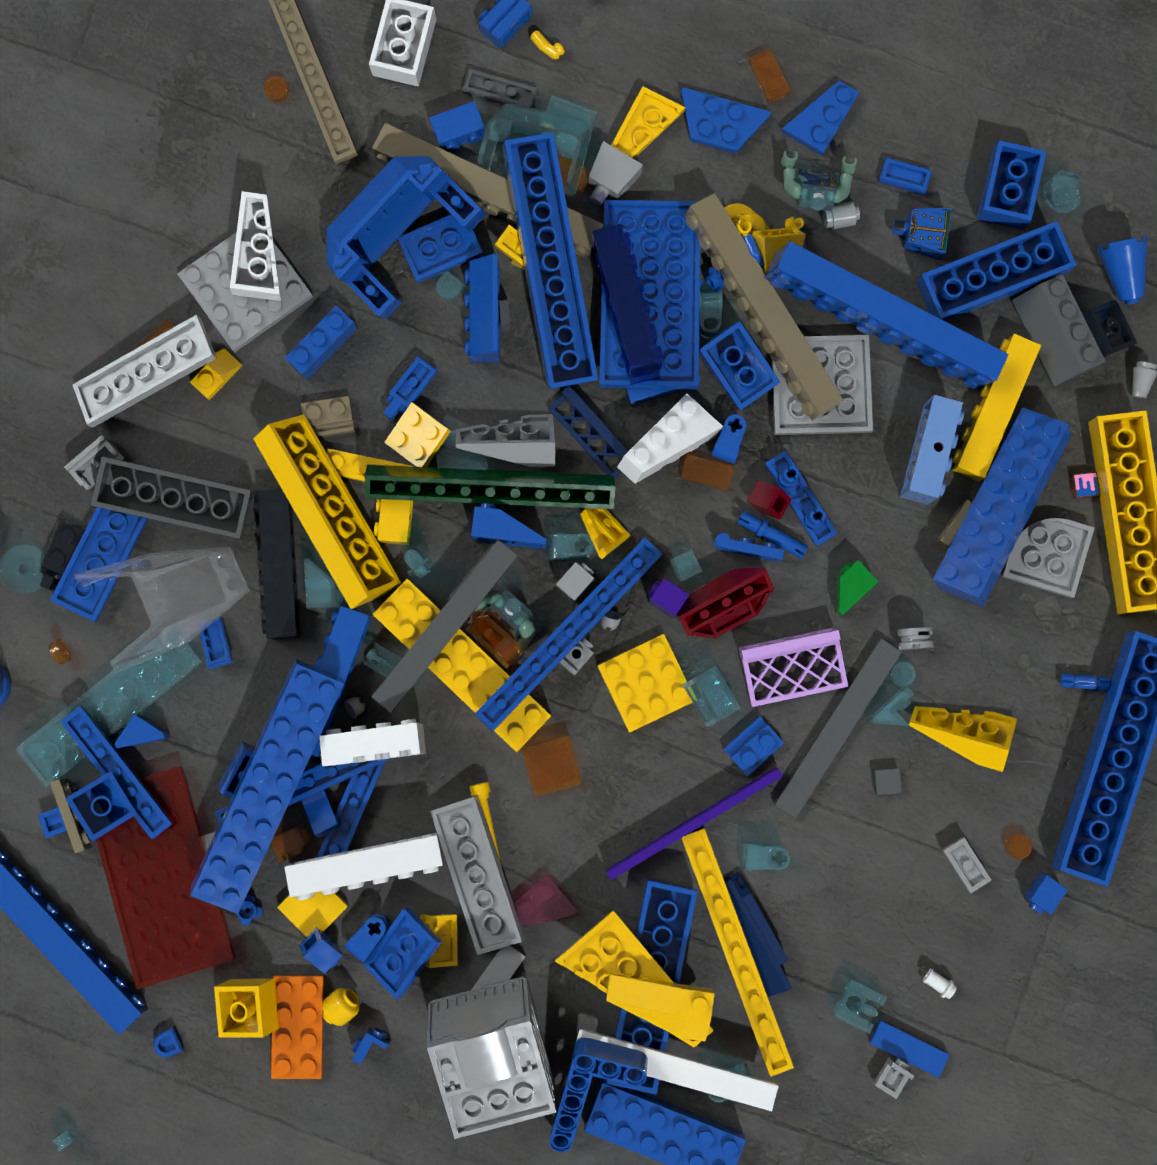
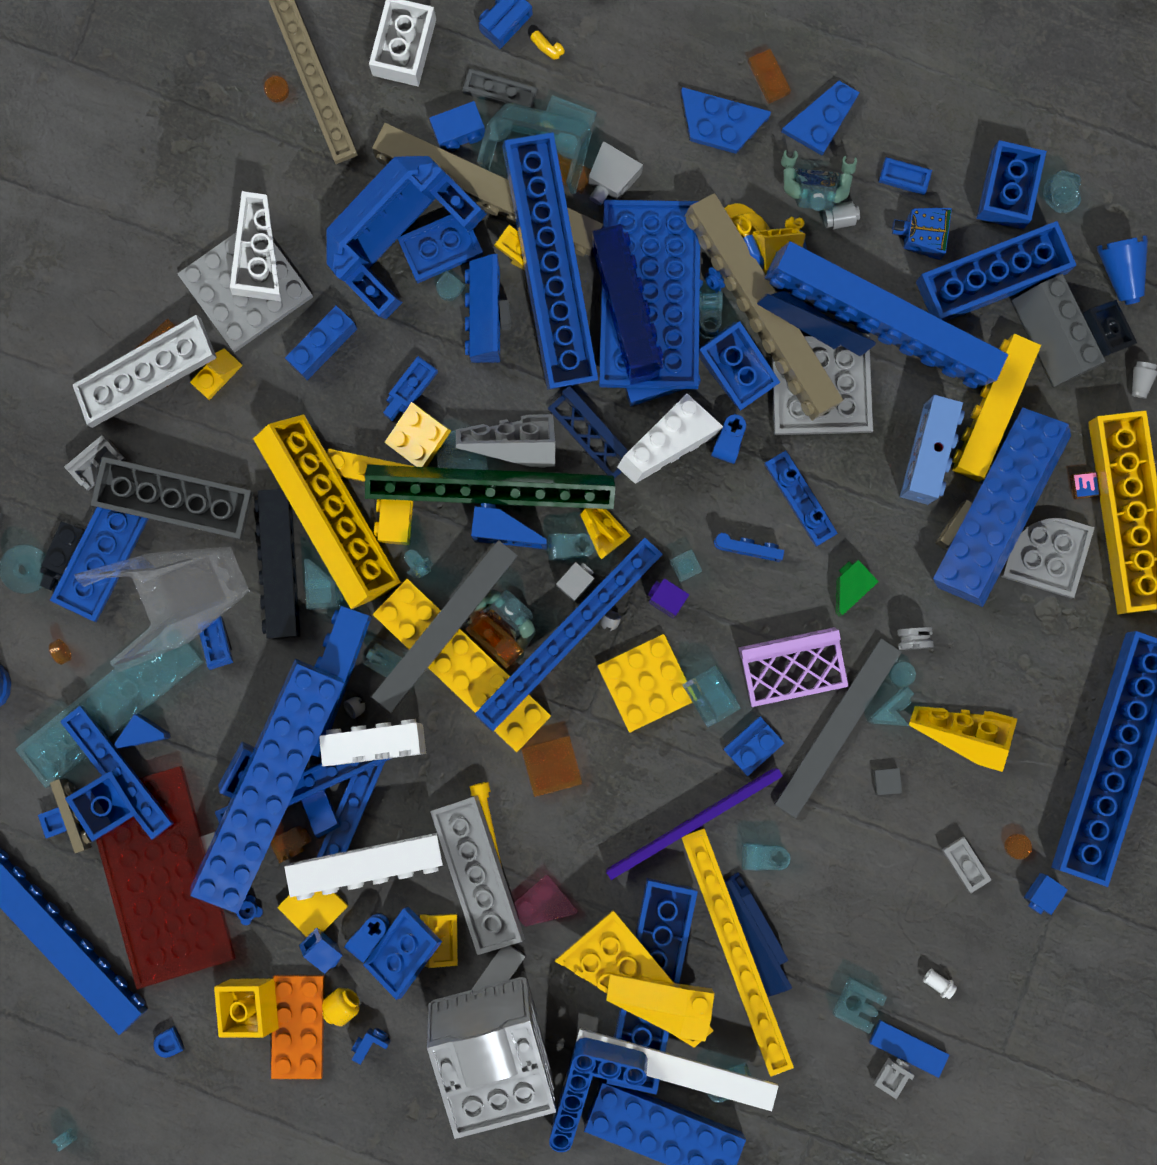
(329, 416): dark tan plate -> none
(574, 665): light grey brick -> none
(645, 122): yellow wing -> none
(707, 472): clear orange tile -> none
(725, 602): dark red wedge -> none
(769, 500): dark red brick -> none
(772, 534): blue pin -> none
(815, 323): none -> dark blue wedge
(1085, 682): blue axle -> none

